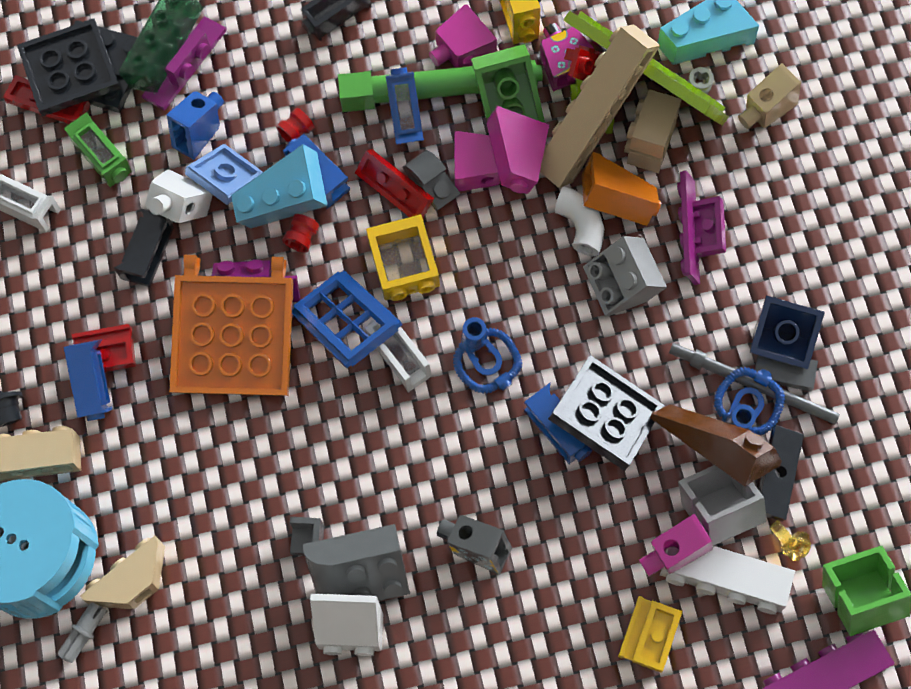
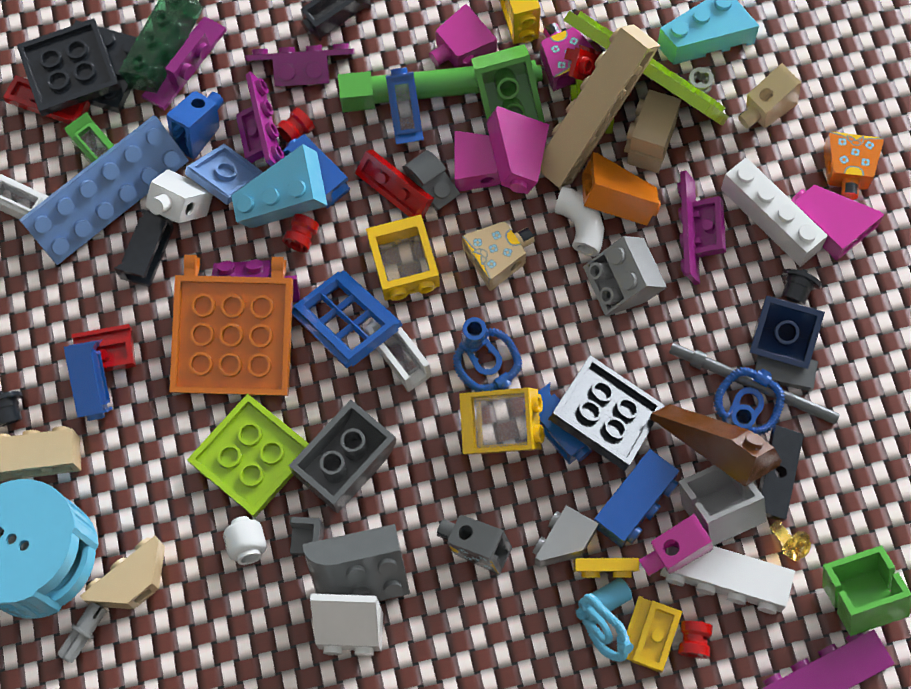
(103, 190): none -> medium blue plate
(244, 540): none -> white head
(249, 455): none -> lime plate
(256, 125): none -> magenta bracket
(300, 68): none -> magenta bracket
(343, 456): none -> dark grey brick
(497, 251): none -> tan torso
(501, 421): none -> window
(567, 539): none -> light grey slope
(593, 566): none -> yellow plate
(597, 606): none -> medium azure piece
(637, 499): none -> blue brick
(695, 639): none -> red wheel
(773, 212): none -> white brick
(799, 285): none -> black piece
(839, 217): none -> dark pink slope
(851, 161): none -> orange torso

